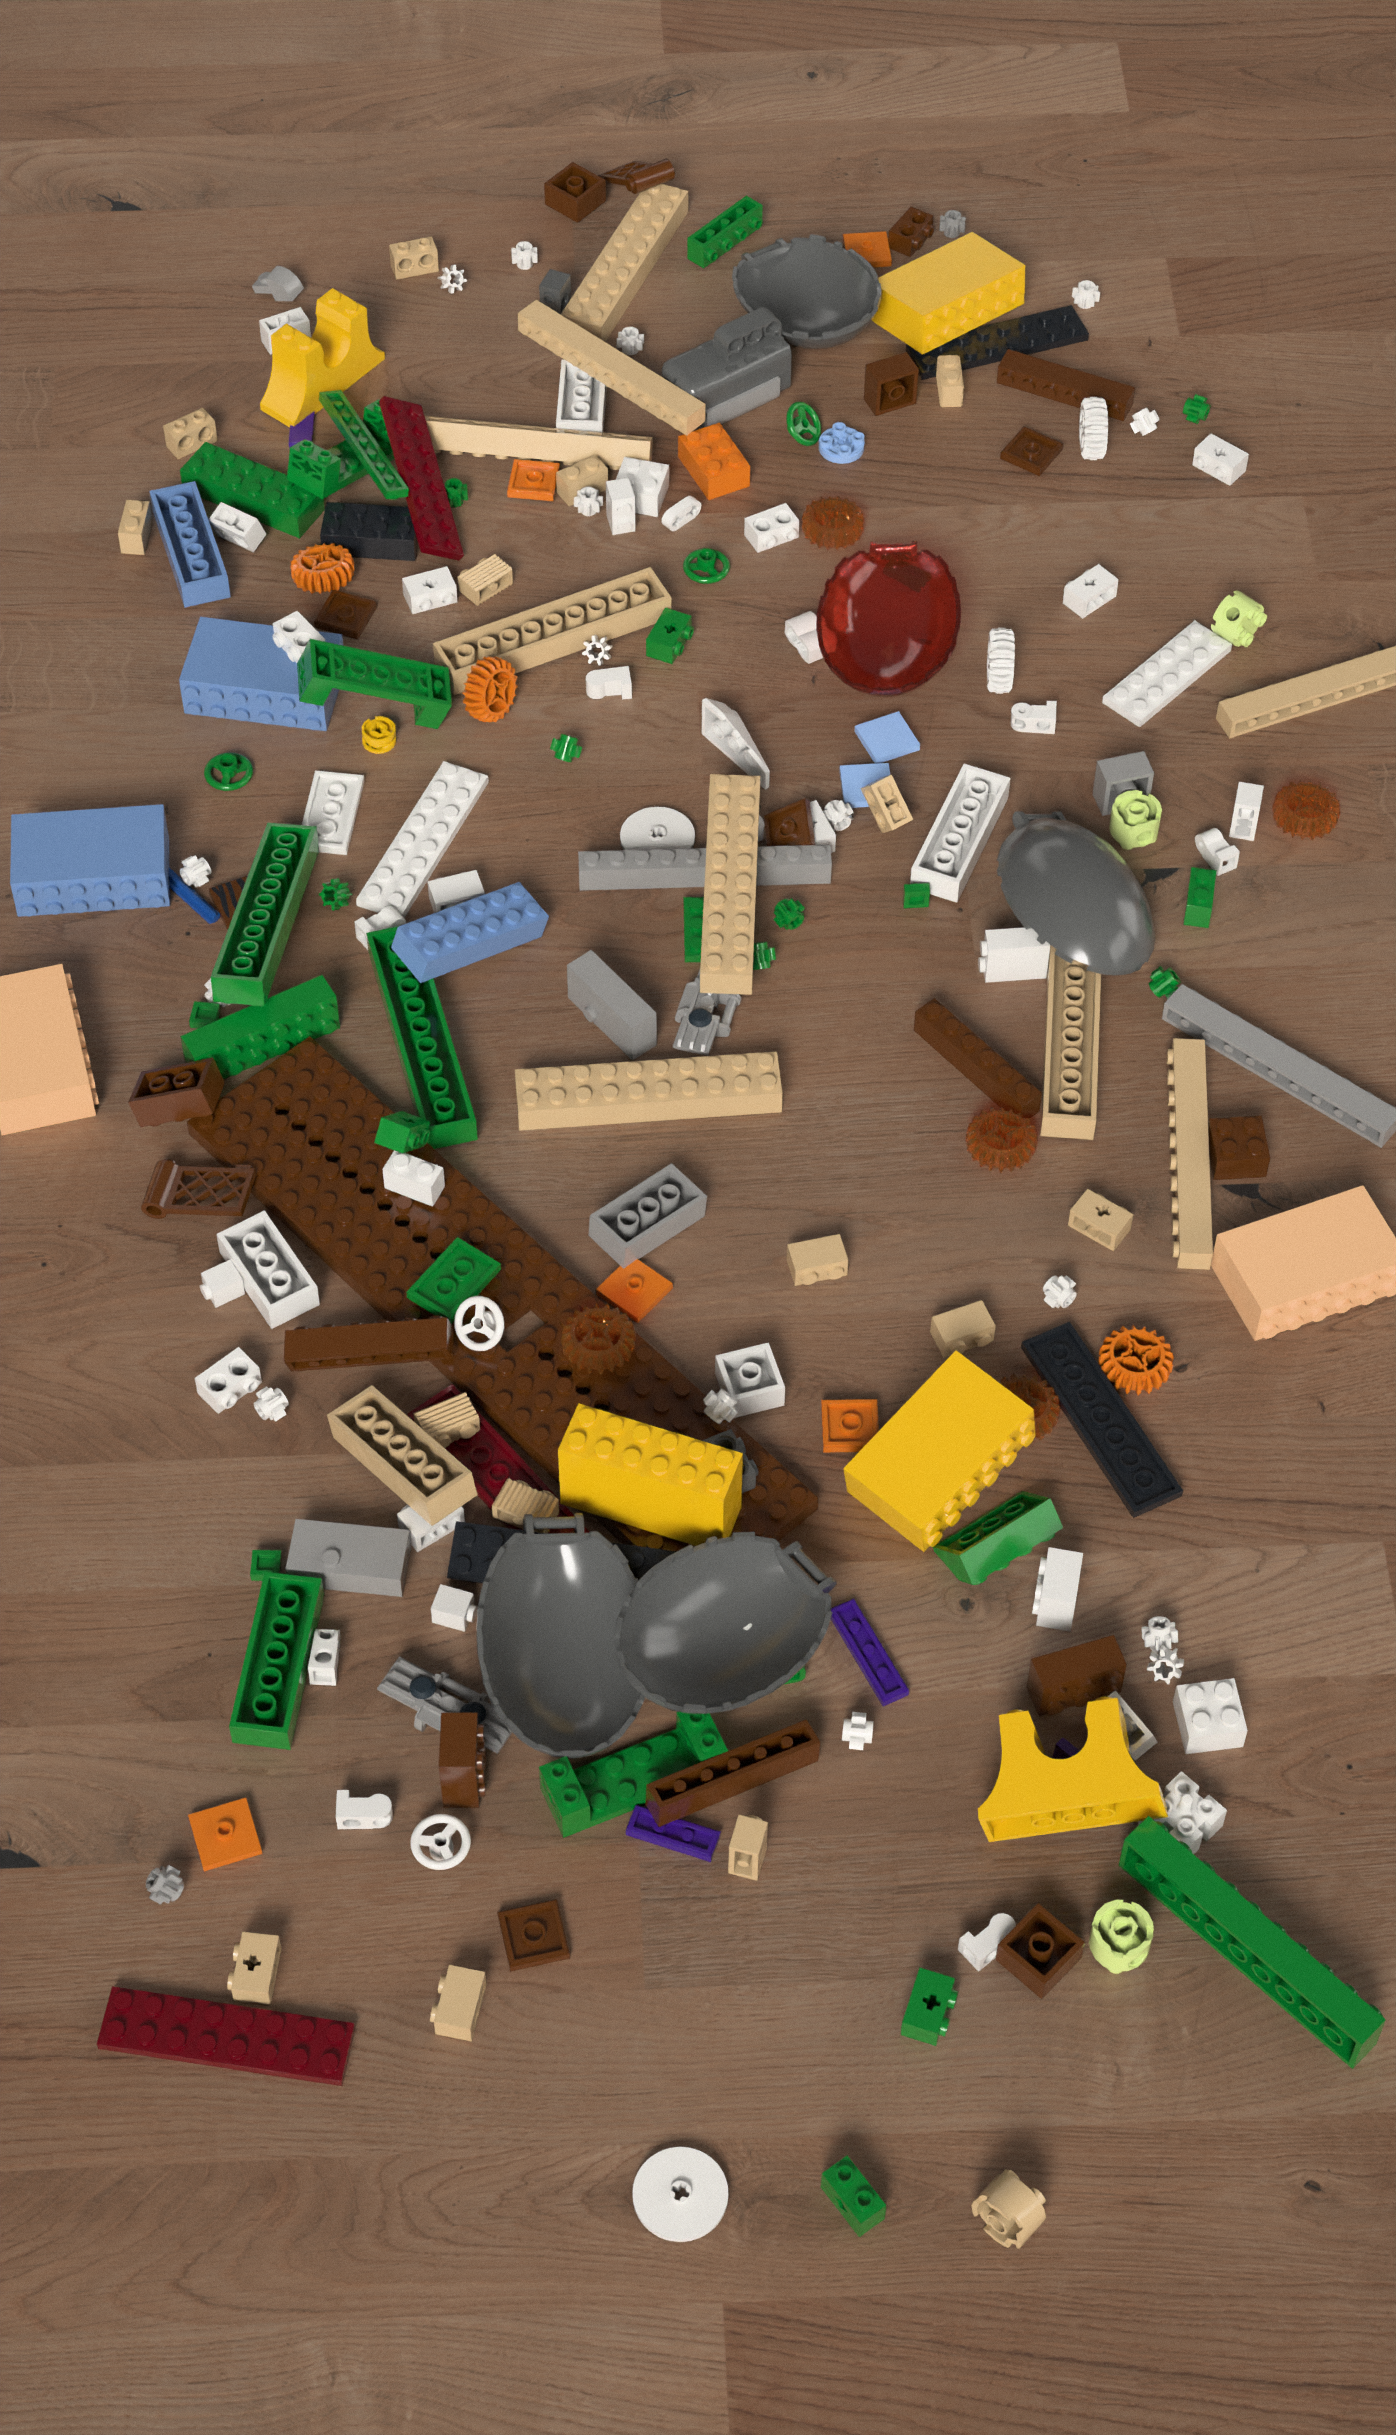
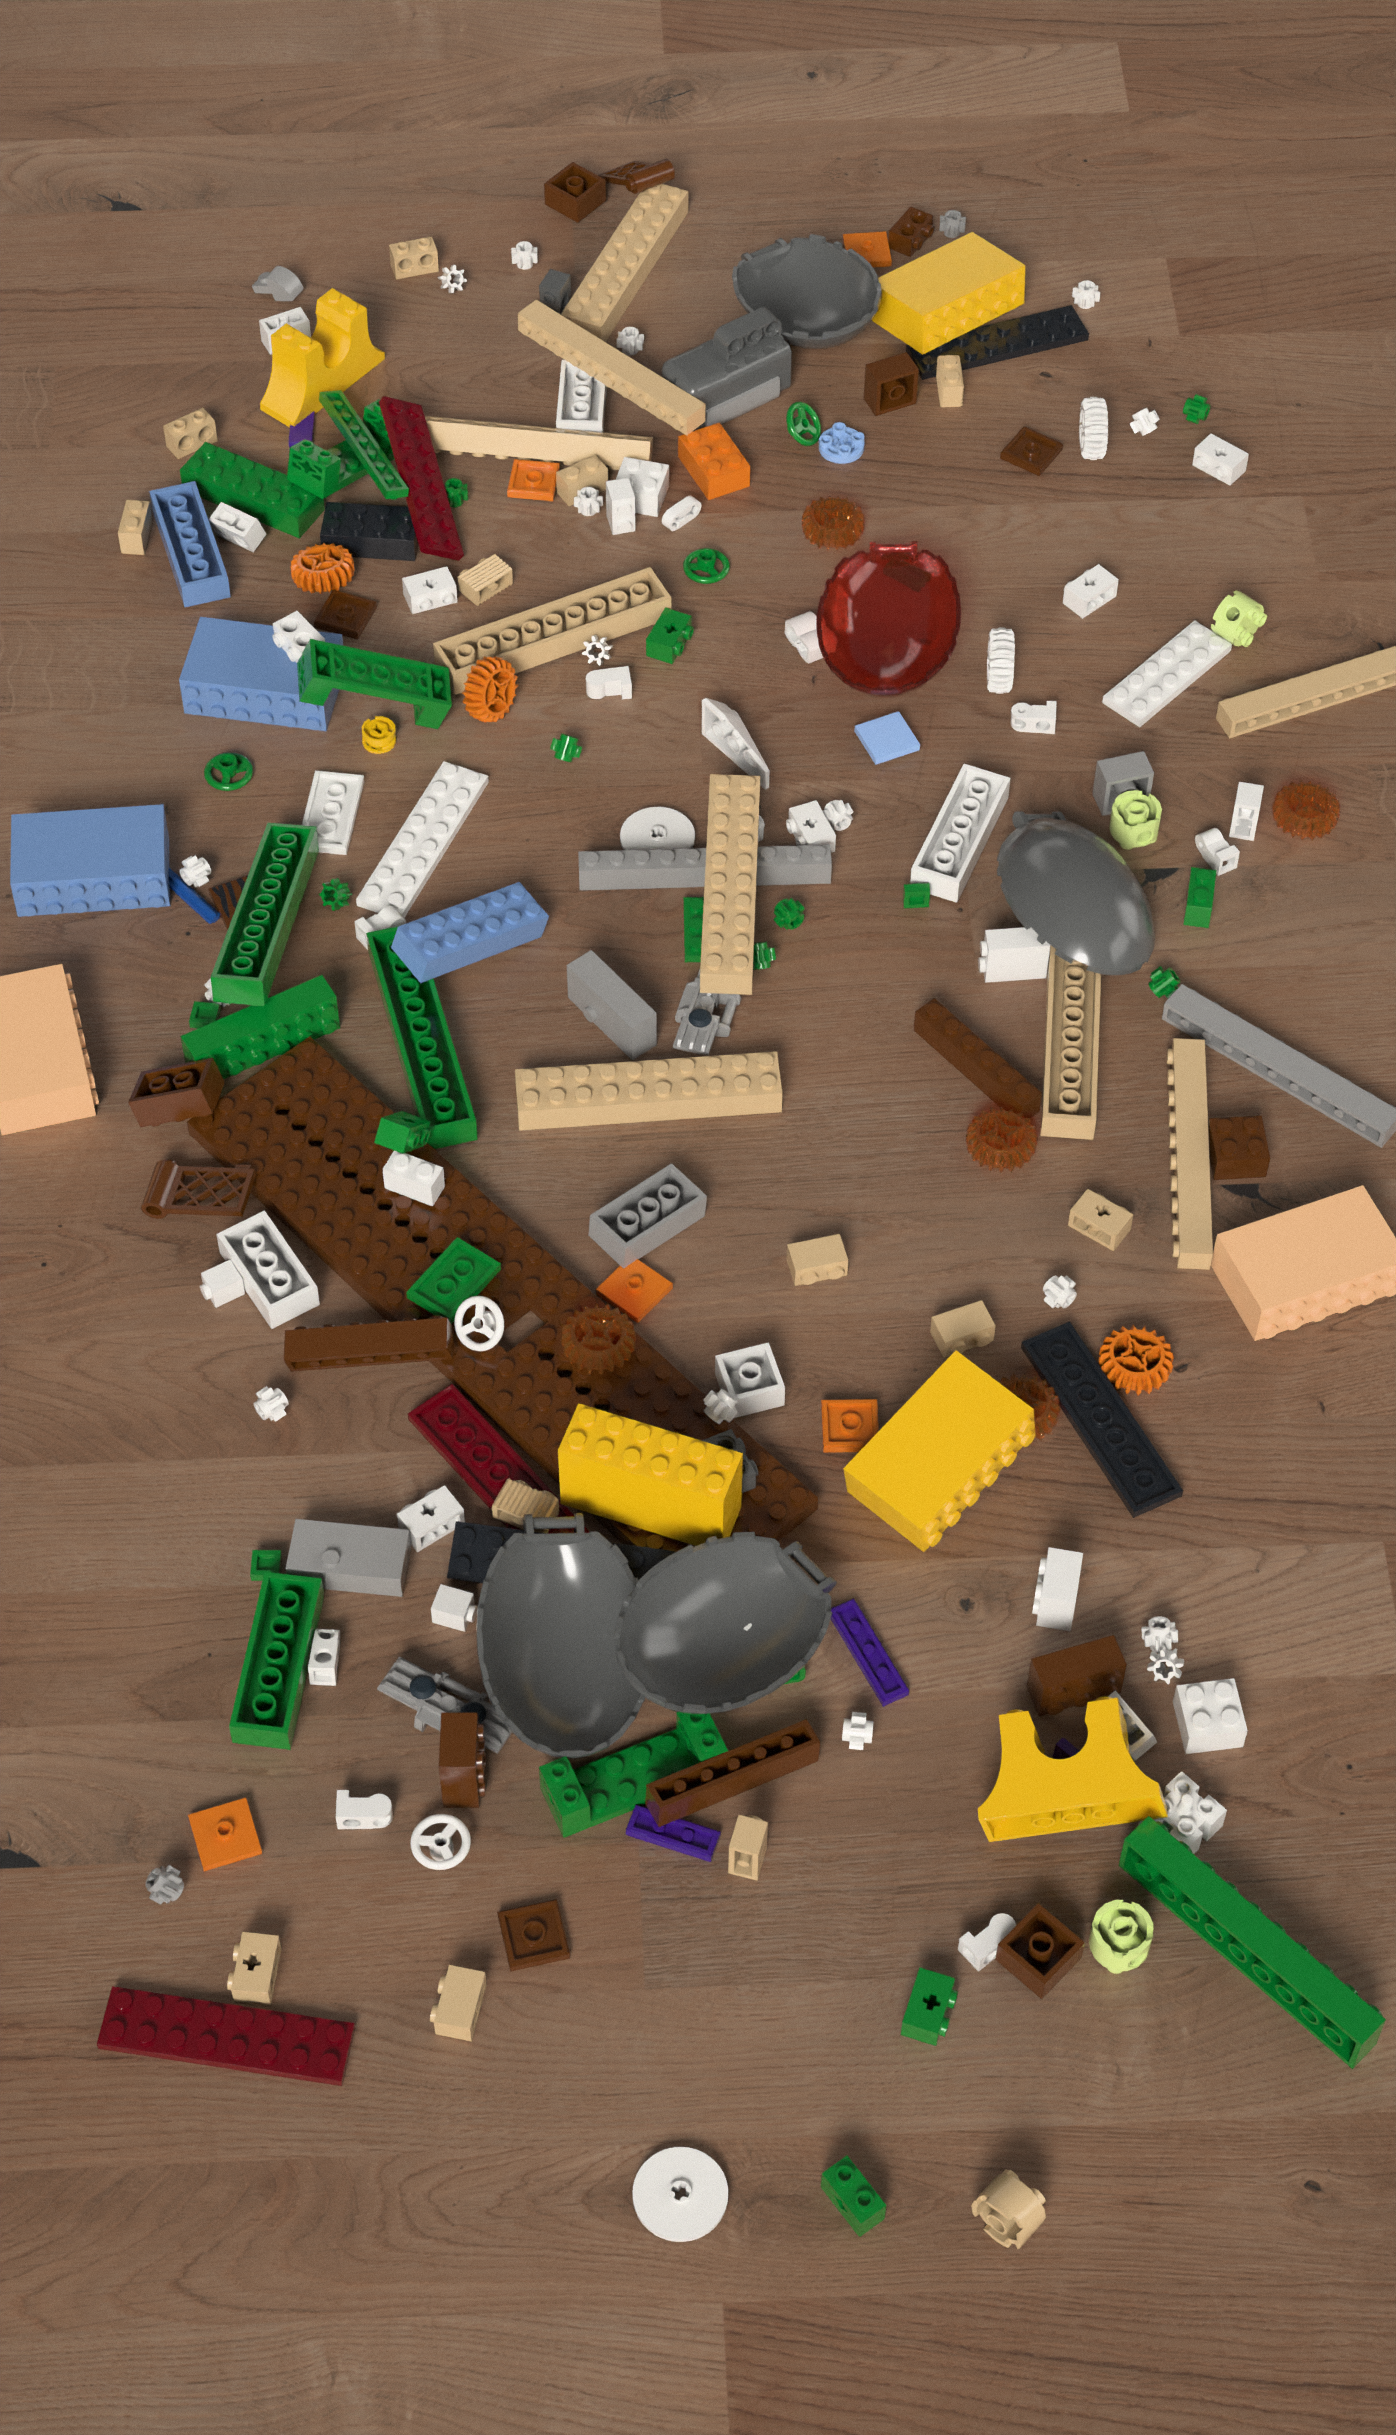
(225, 1376): white brick -> none
(402, 1455): tan brick -> none
(449, 1420): tan brick -> none
(454, 890): white brick -> none
(724, 232): green brick -> none
(771, 527): white brick -> none
(790, 825): reddish brown tile -> none
(857, 776): light blue tile -> none
(886, 804): tan brick -> none
(999, 1537): green slope -> none
(1063, 383): reddish brown brick -> none

